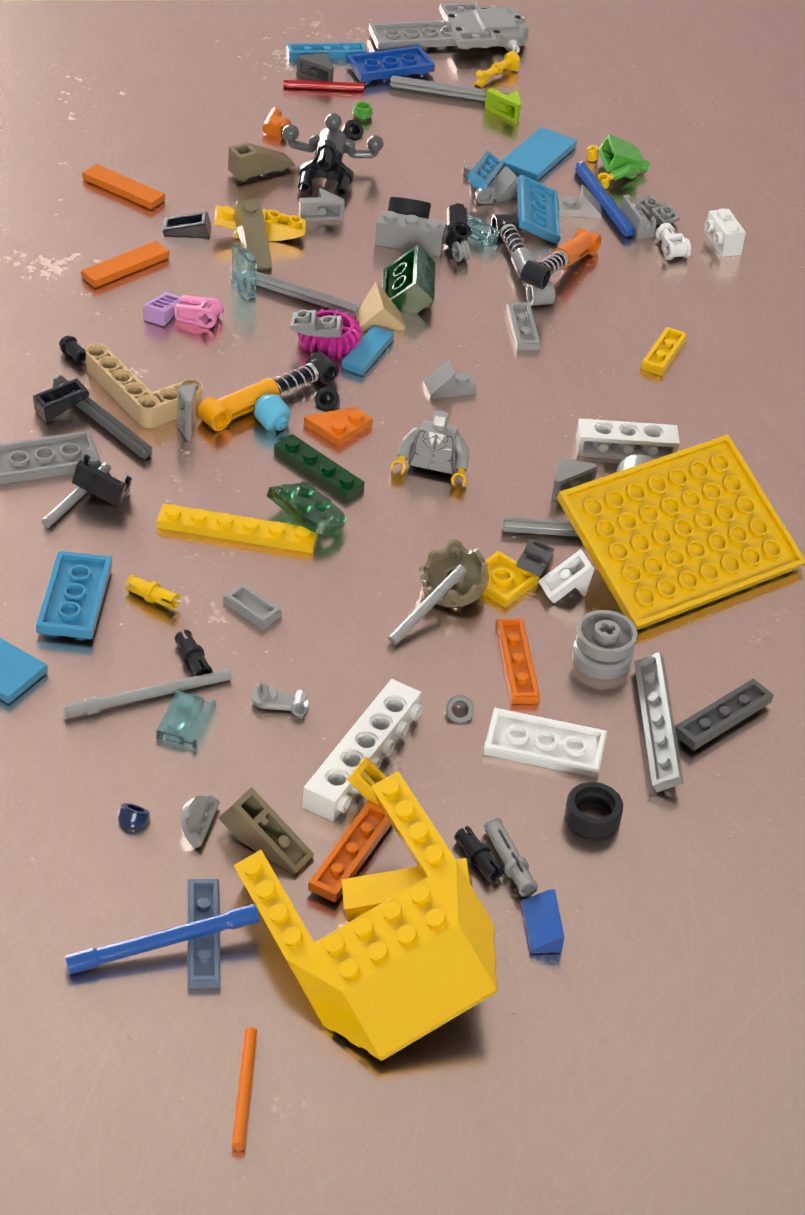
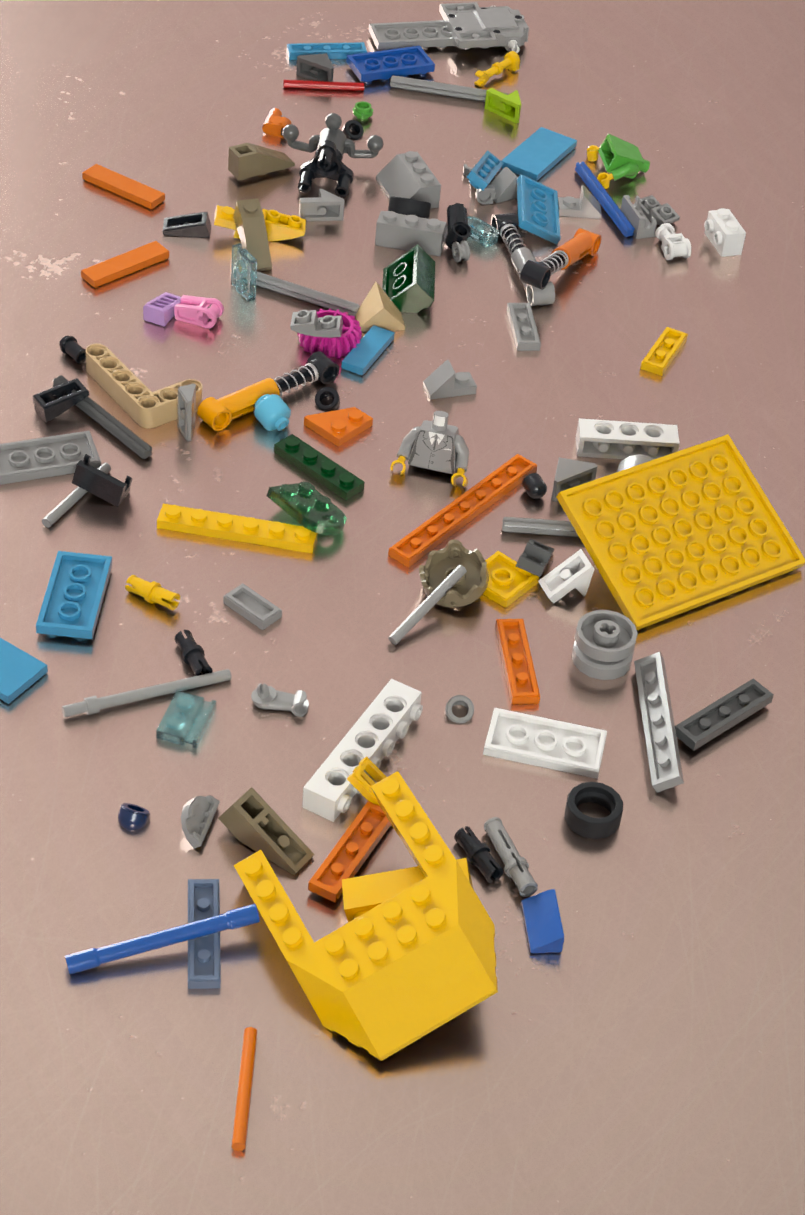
(410, 178): none -> light grey slope
(461, 511): none -> orange tile
(534, 486): none -> black piece

